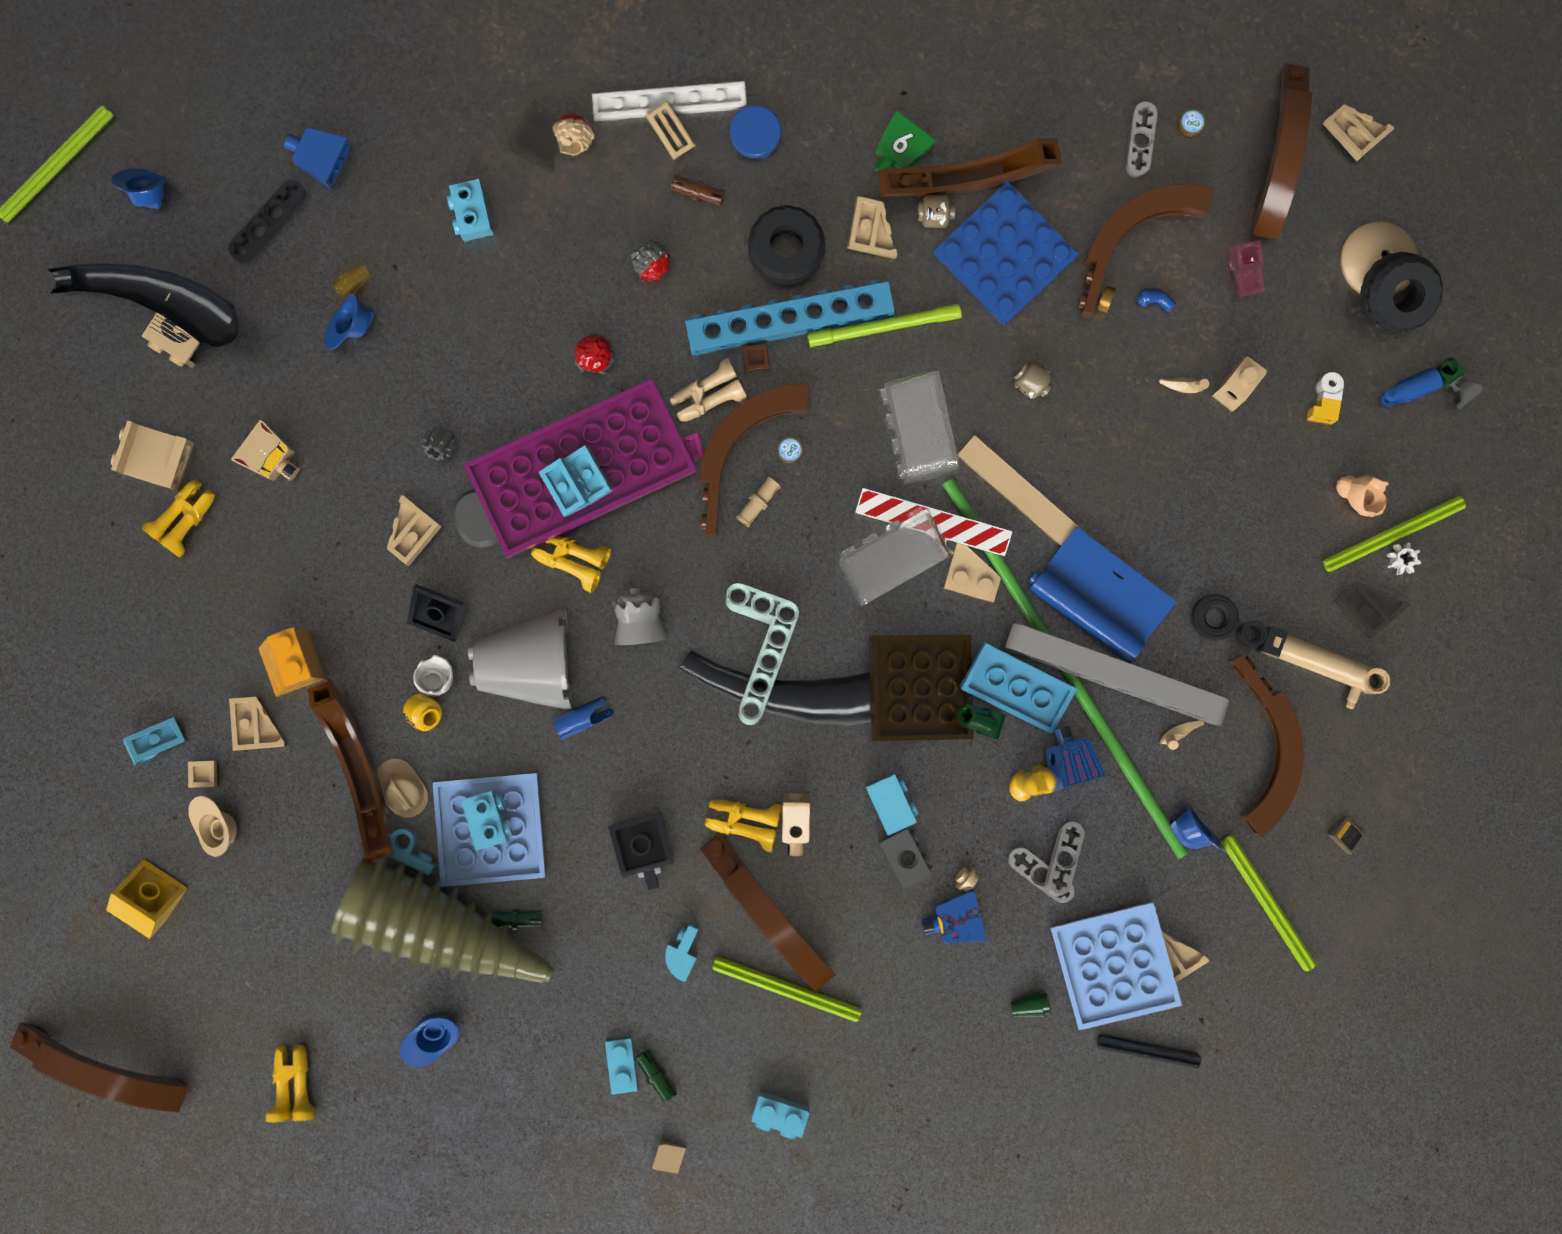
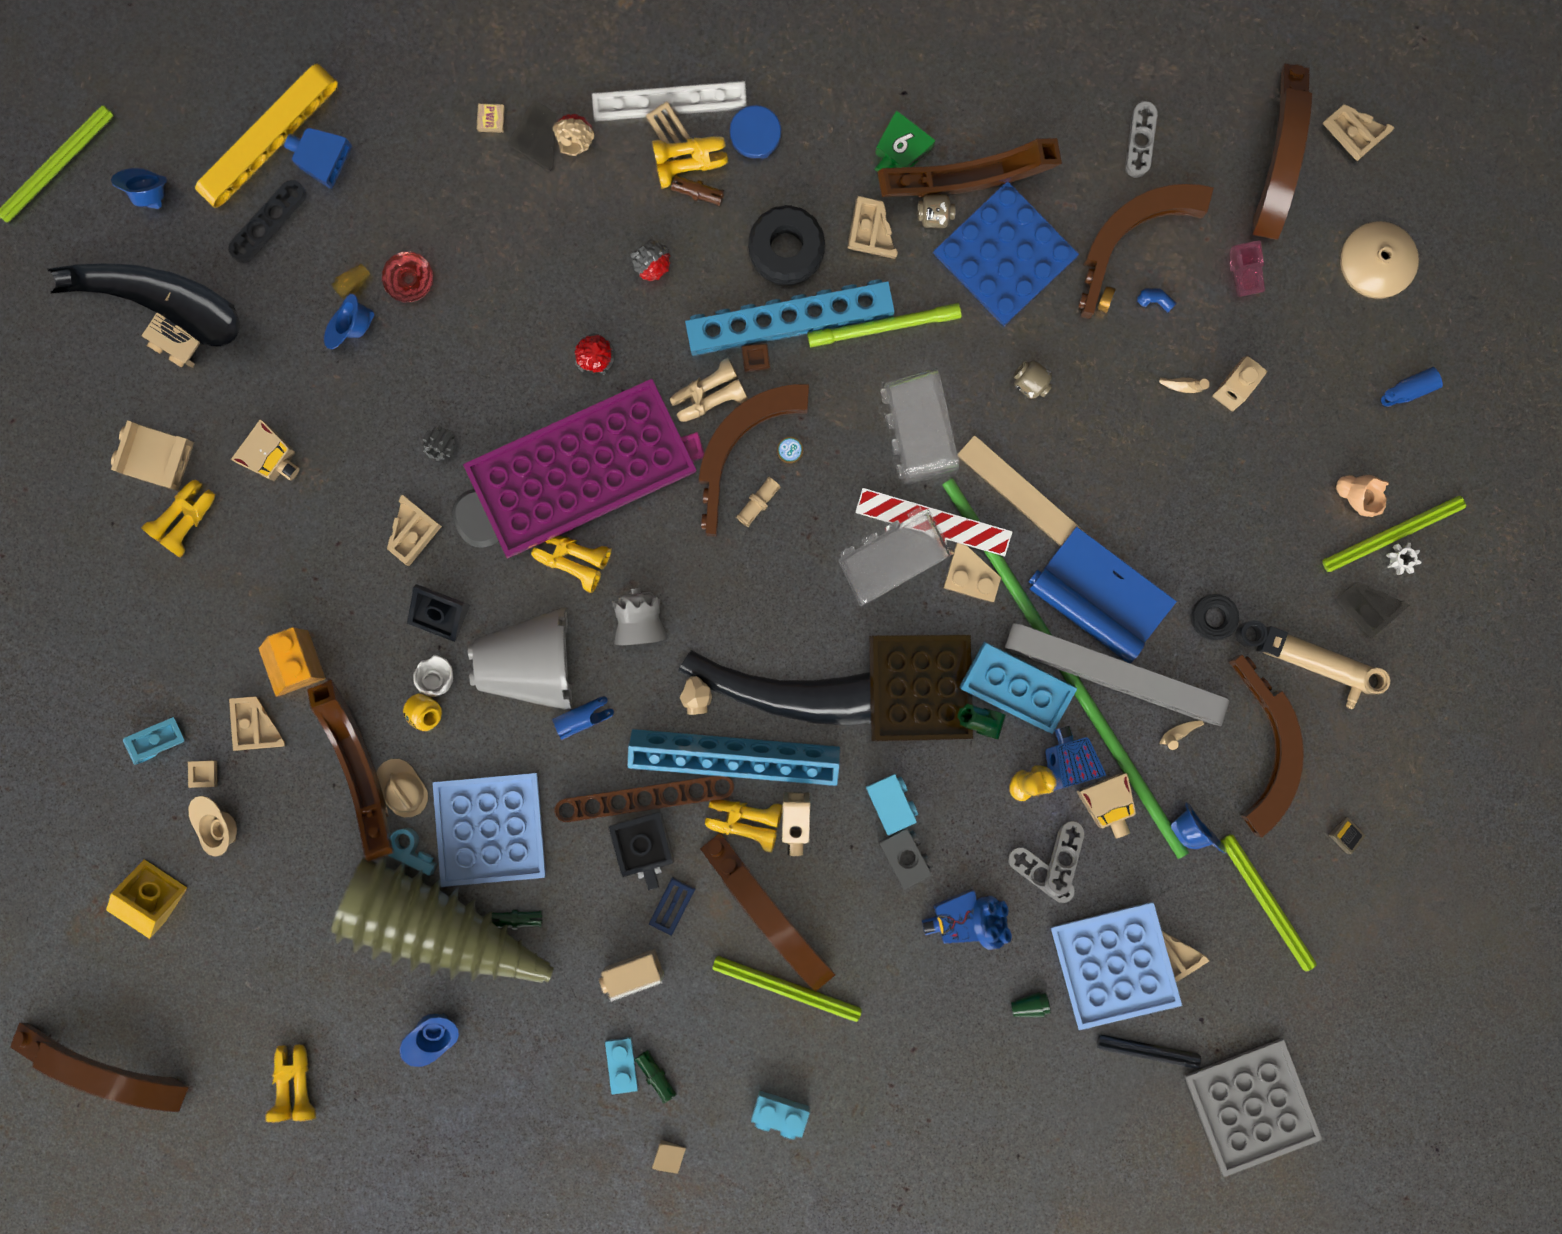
(266, 135): none -> yellow beam
(398, 268): none -> clear red dish
(470, 209): medium azure brick -> none
(486, 819): medium azure brick -> none
(491, 118): none -> tile
(575, 481): medium azure slope -> none
(632, 975): none -> tan piece
(633, 804): none -> reddish brown beam
(678, 958): medium azure brick -> none
(682, 886): none -> dark blue tile
(696, 696): none -> tan rock
(699, 150): none -> yellow piece
(733, 757): none -> dark azure brick
(768, 649): light aqua beam -> none
(966, 879): tan plate -> none
(991, 922): none -> blue tile
(1110, 803): none -> tan torso
(1191, 123): tile -> none
(1253, 1107): none -> light grey plate
(1329, 399): leg -> none
(1420, 303): black tyre -> none
(1452, 375): leg -> none

